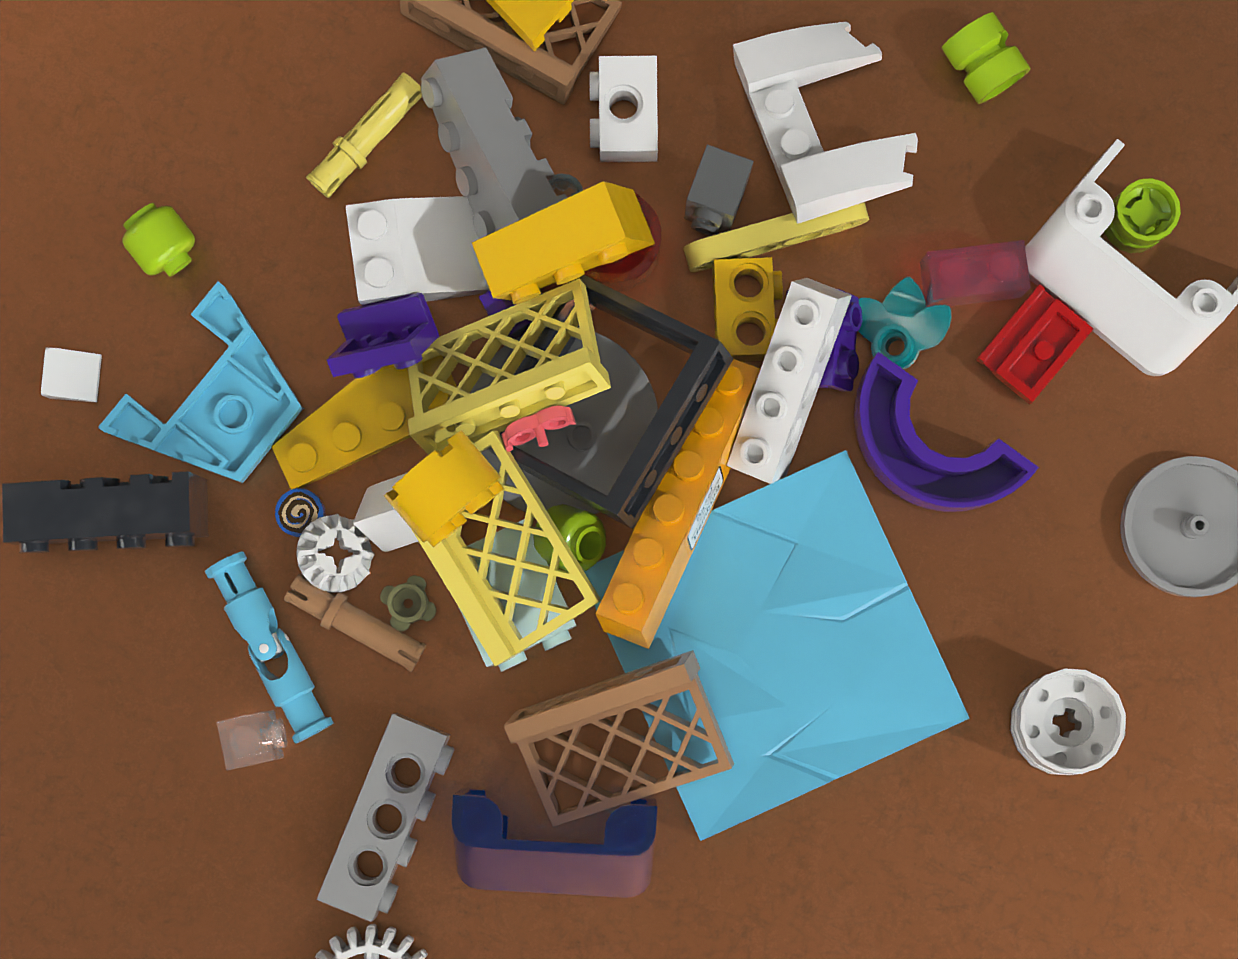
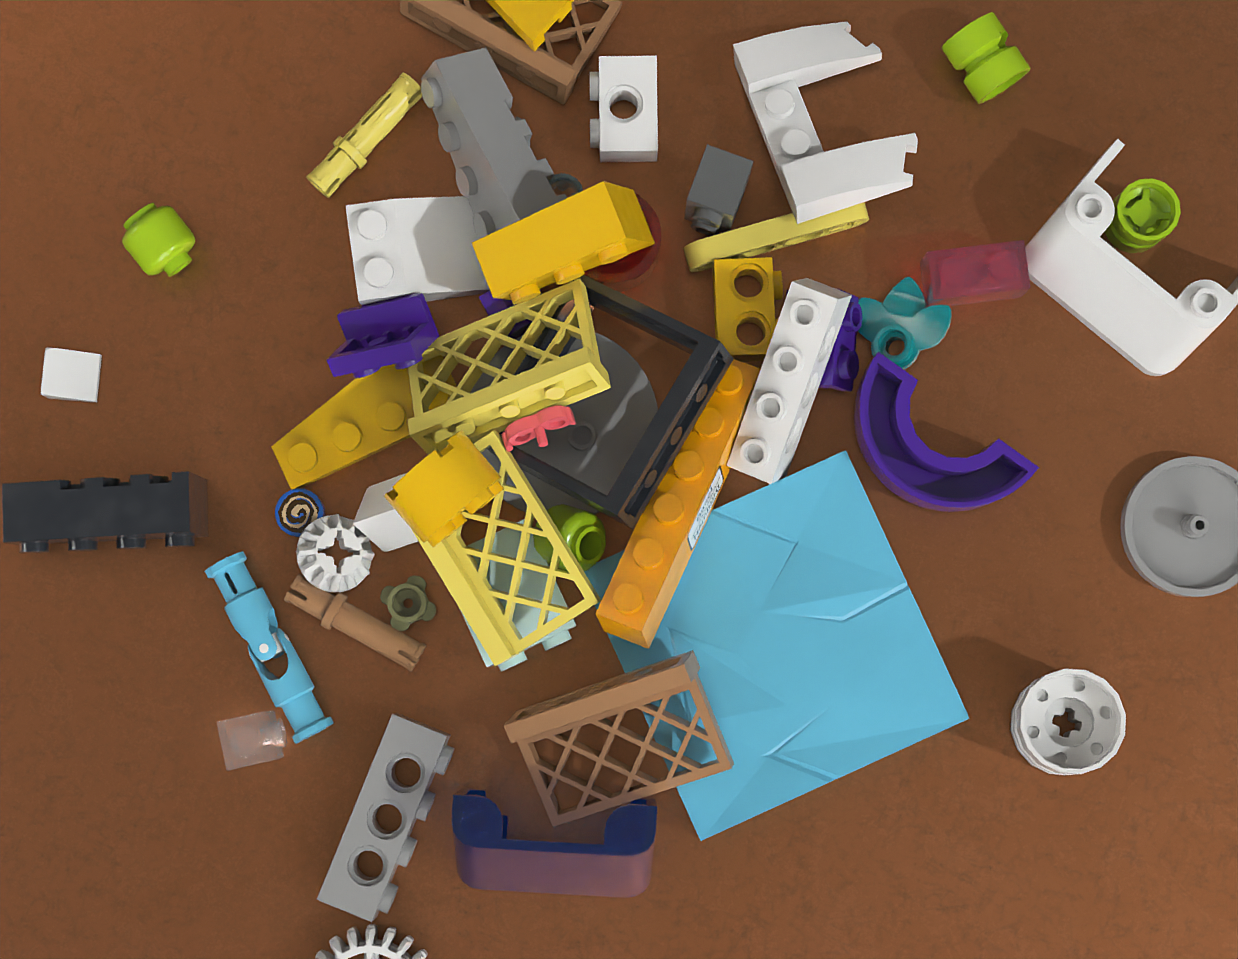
(231, 412): medium azure wing -> none
(1034, 344): red plate -> none

